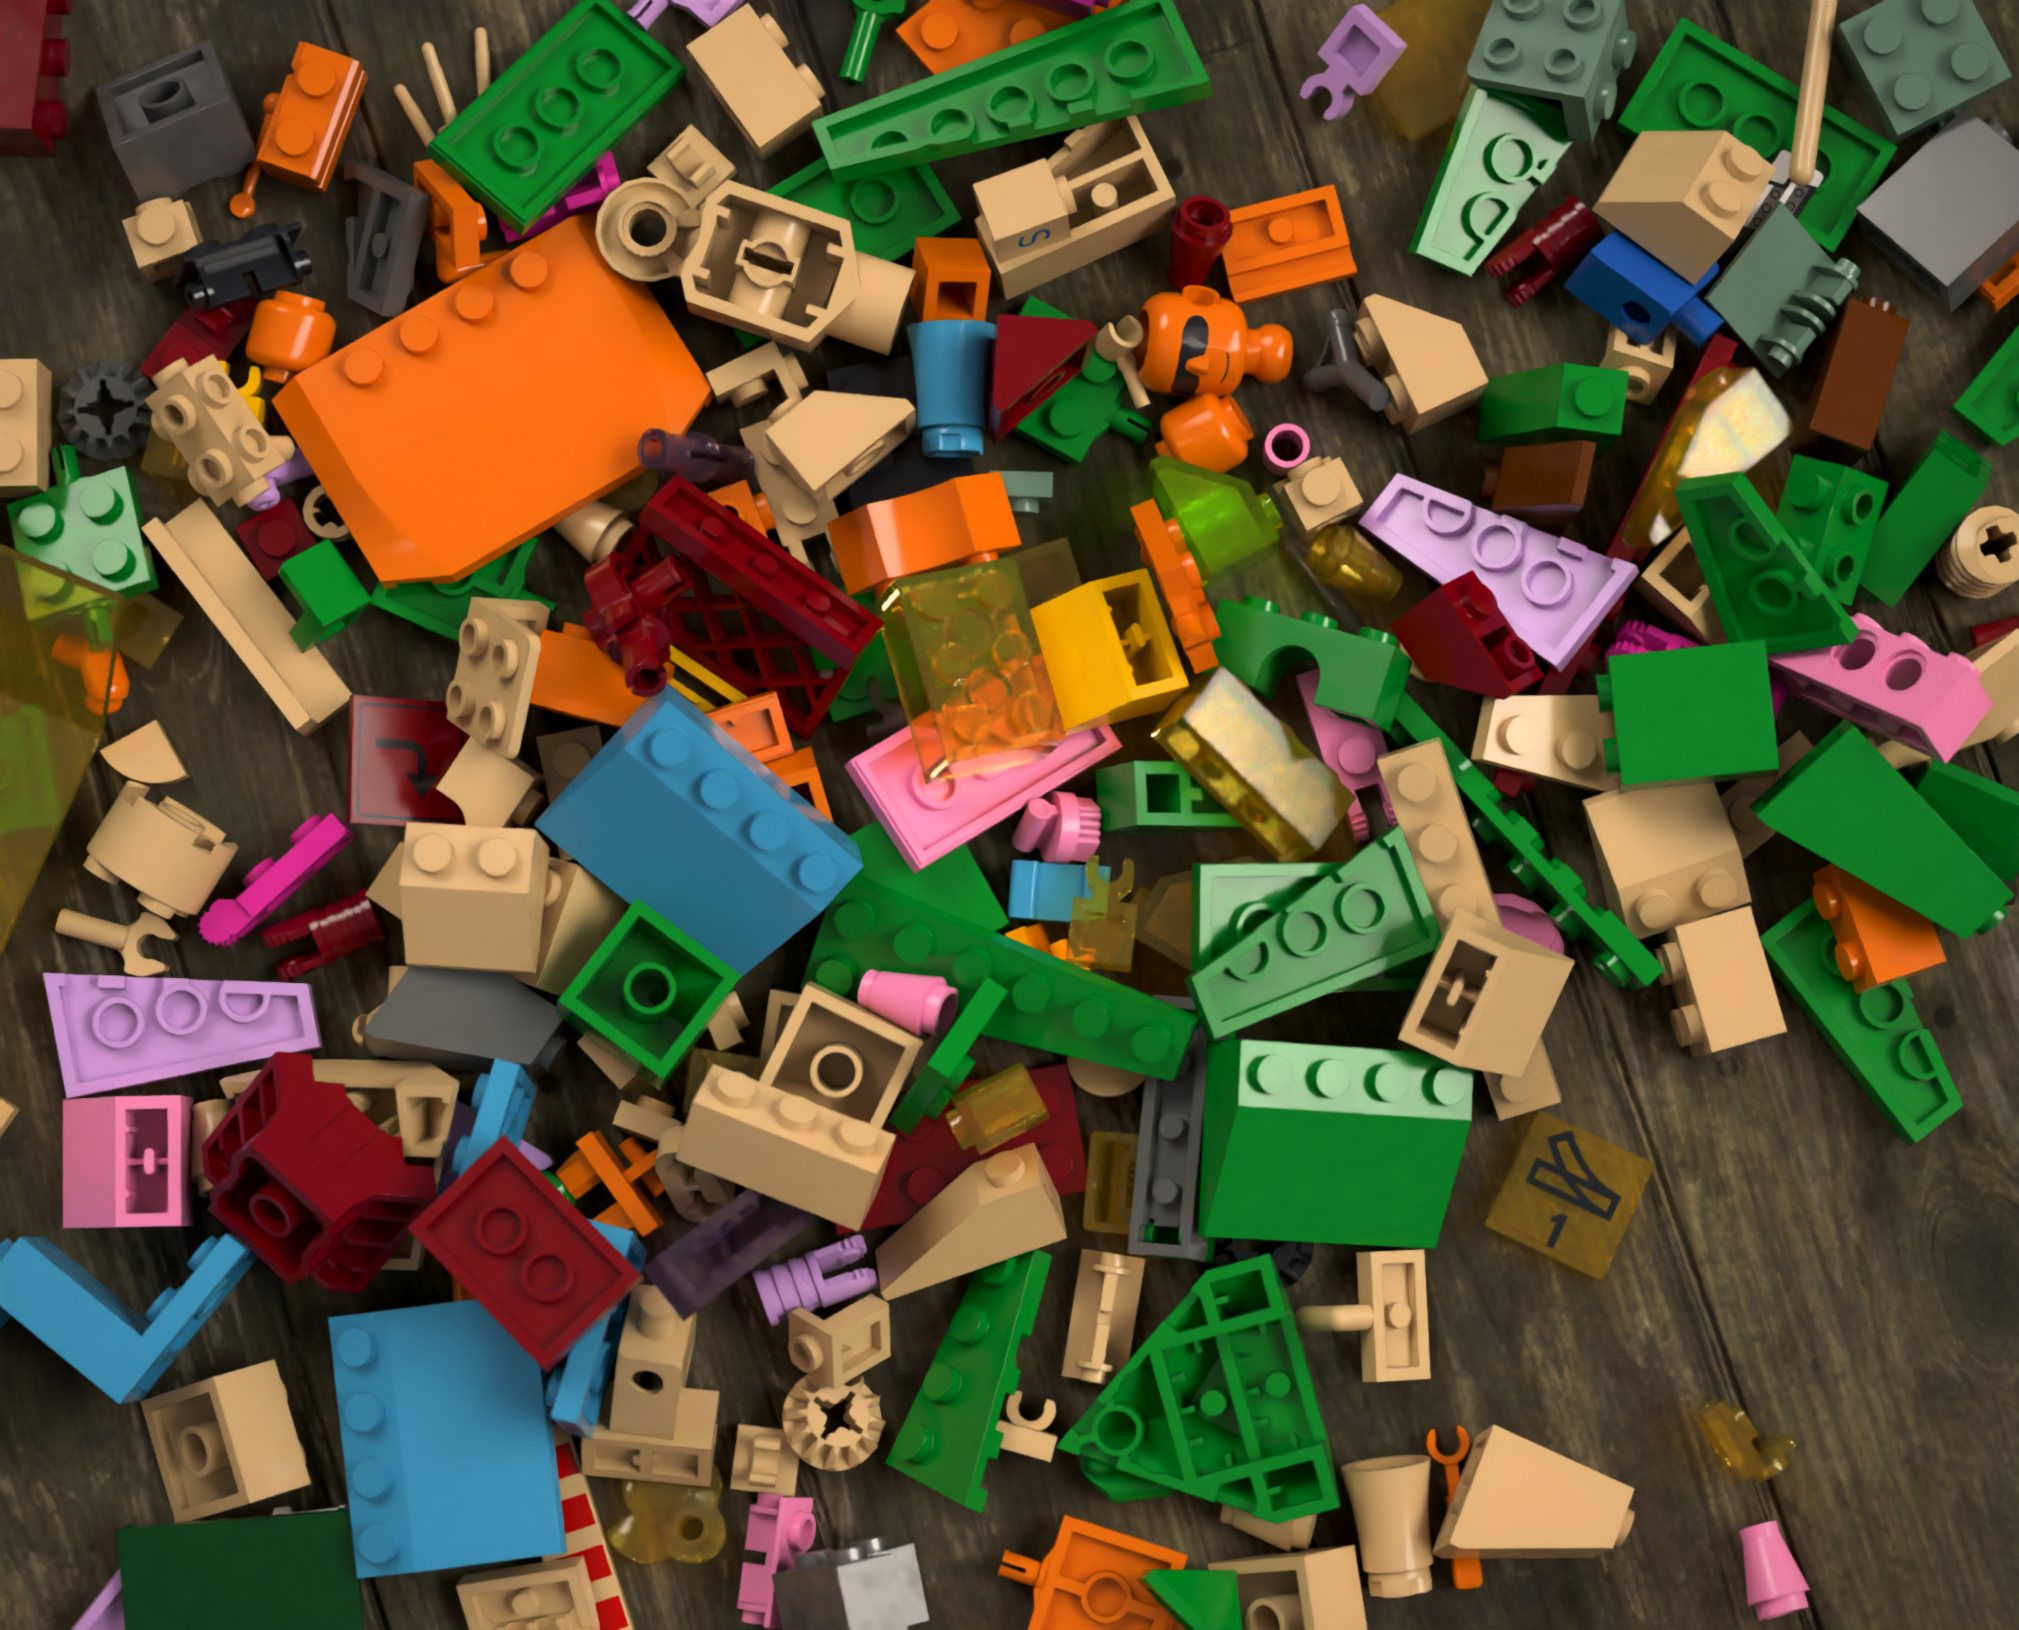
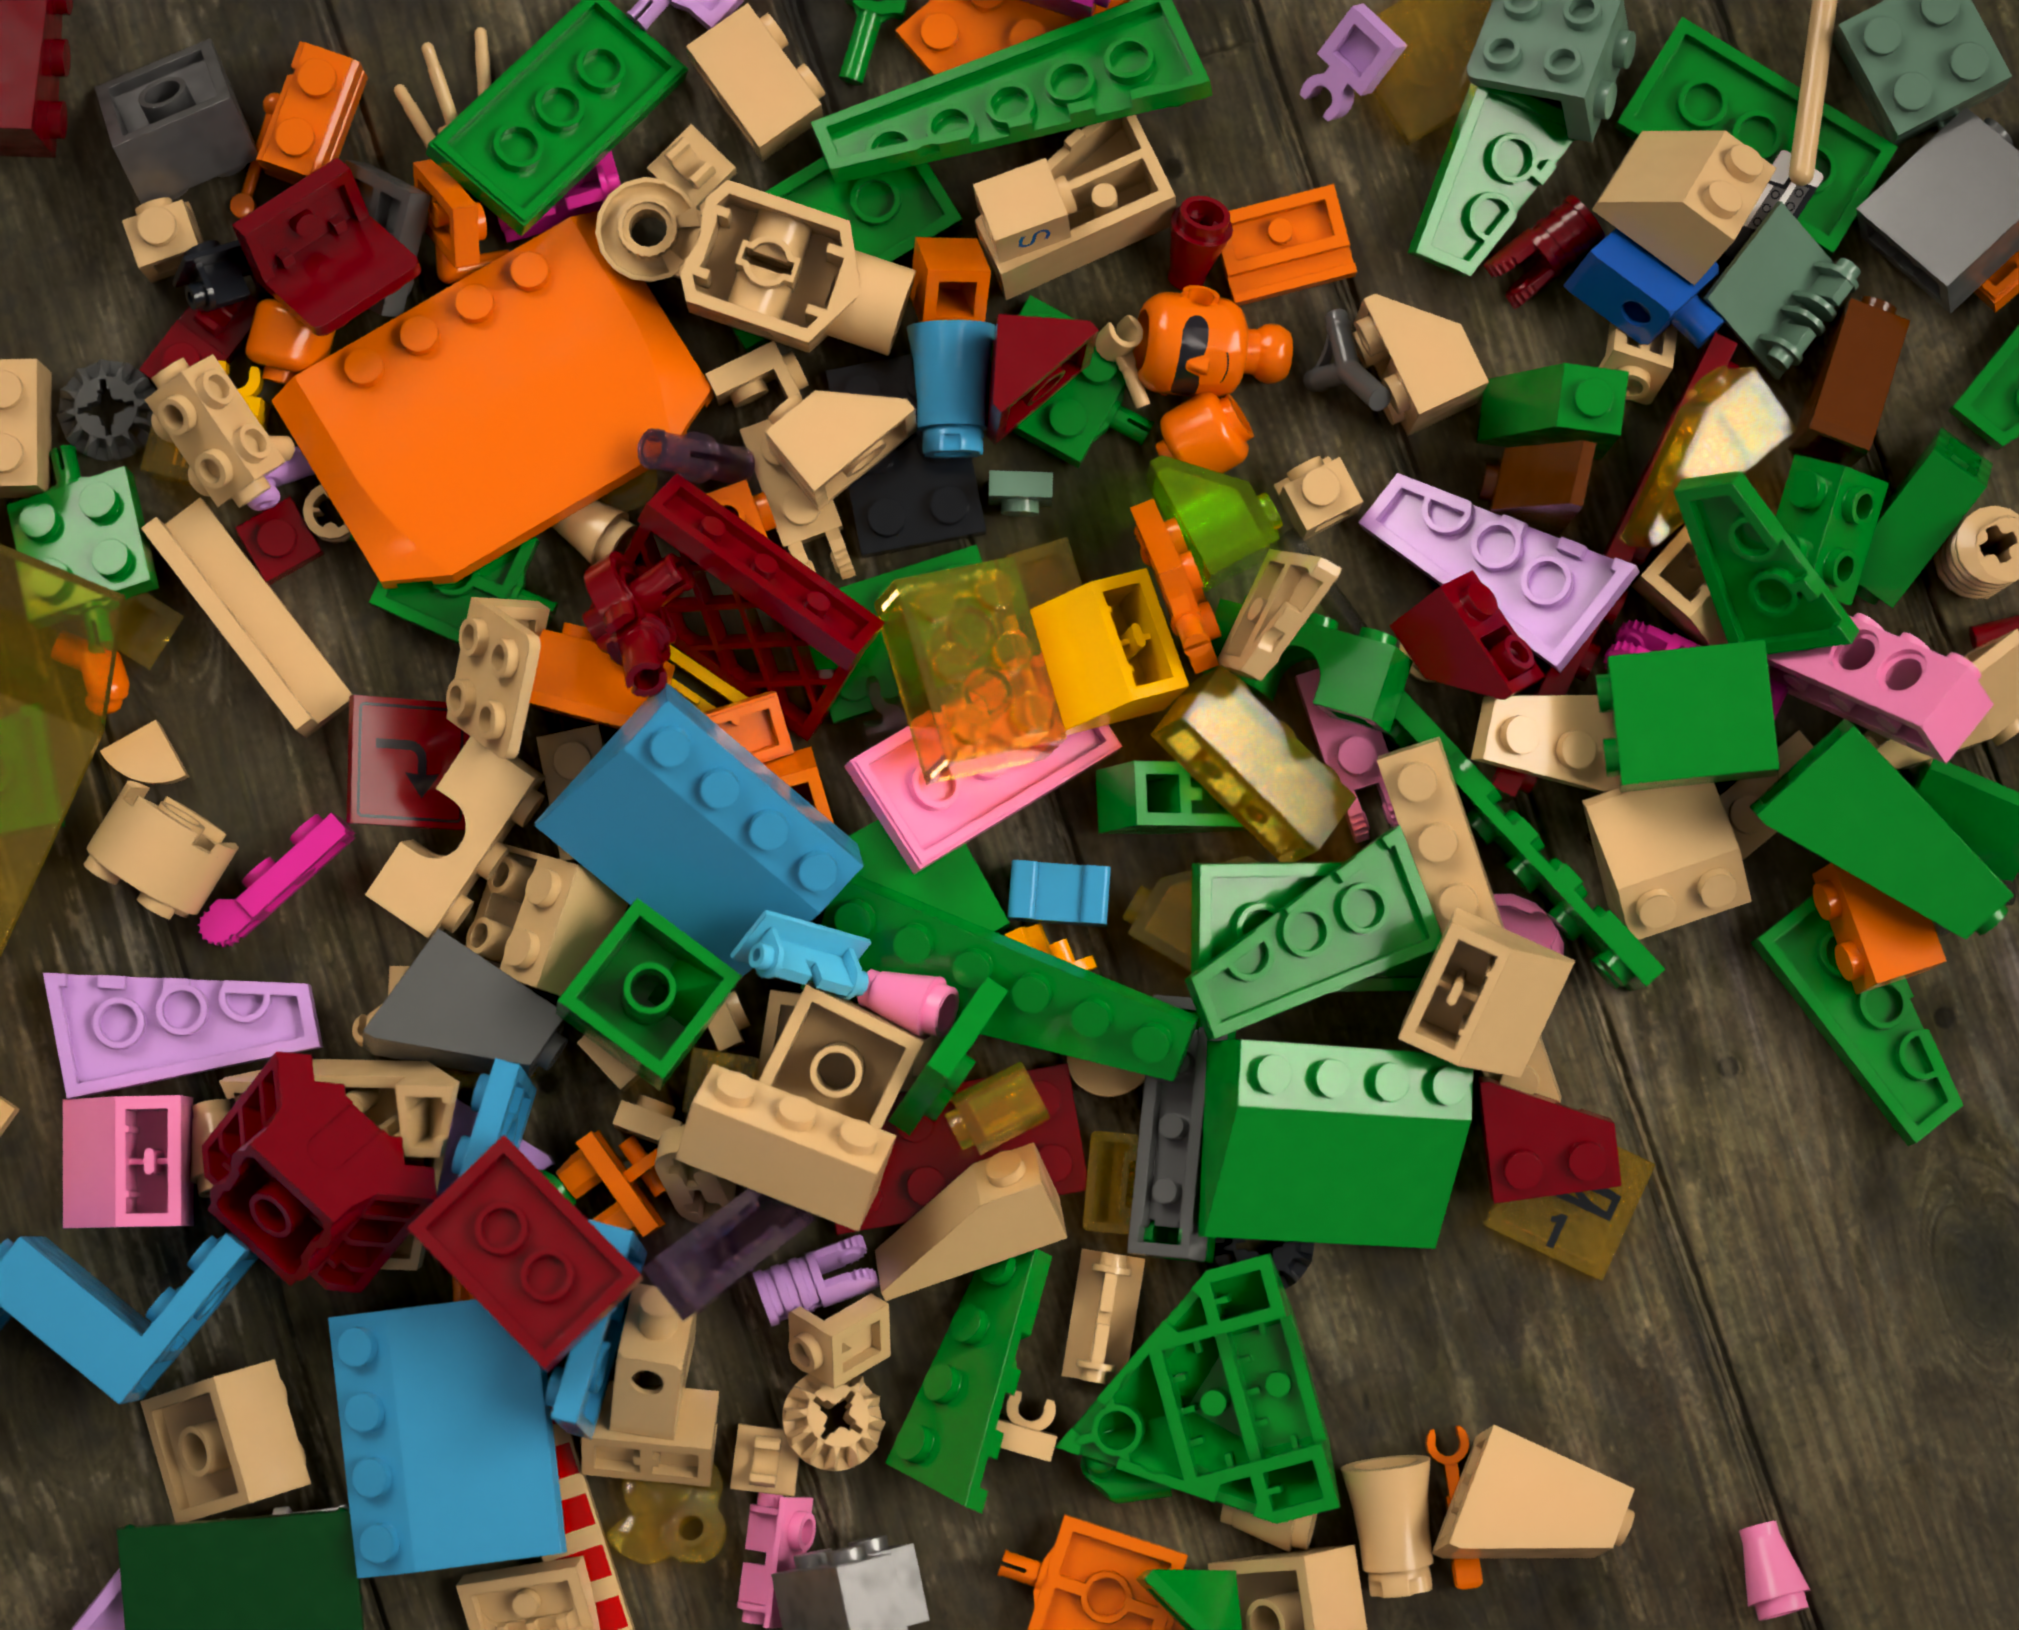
(120, 938): tan bar -> none
(324, 250): none -> dark red bracket
(326, 593): green panel -> none
(337, 930): dark red hinge -> none
(472, 897): tan slope -> none
(805, 952): none -> medium azure hinge
(924, 532): orange brick -> none
(1061, 828): bright pink piece -> none
(1104, 926): clear yellow plate -> none
(1275, 610): none -> tan wing
(1288, 432): bright pink hinge -> none
(1351, 563): clear yellow cone -> none
(1389, 1316): tan plate -> none
(1543, 1146): none -> dark red wing
(1719, 983): tan brick -> none
(1731, 1434): clear yellow bracket -> none

